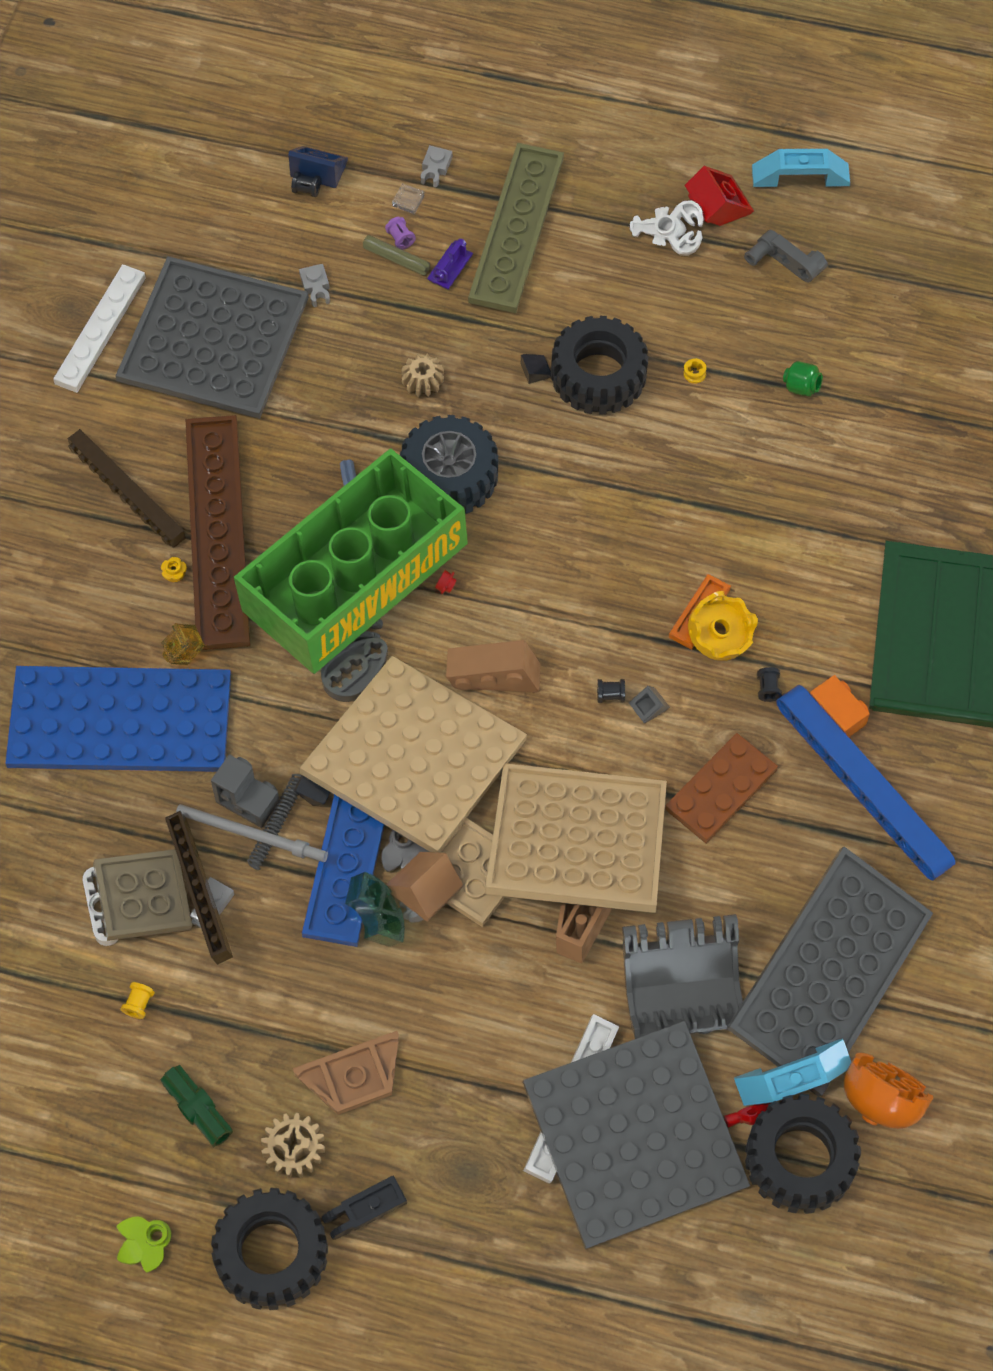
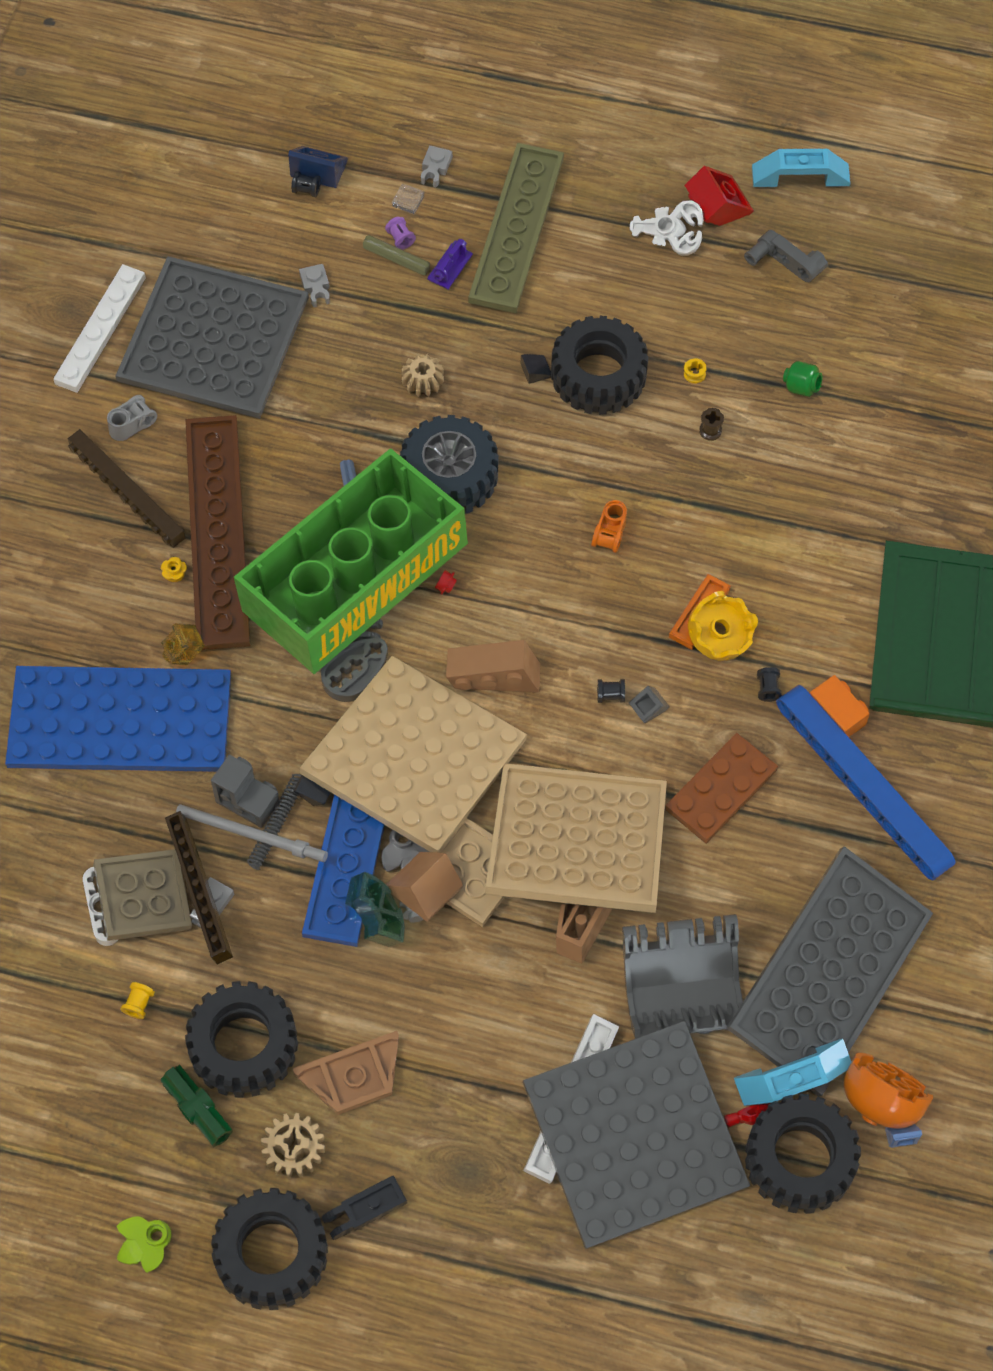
(133, 416): none -> light grey piece
(234, 1004): none -> black tyre
(610, 530): none -> orange piece
(711, 424): none -> dark brown bush
(903, 1136): none -> medium blue slope

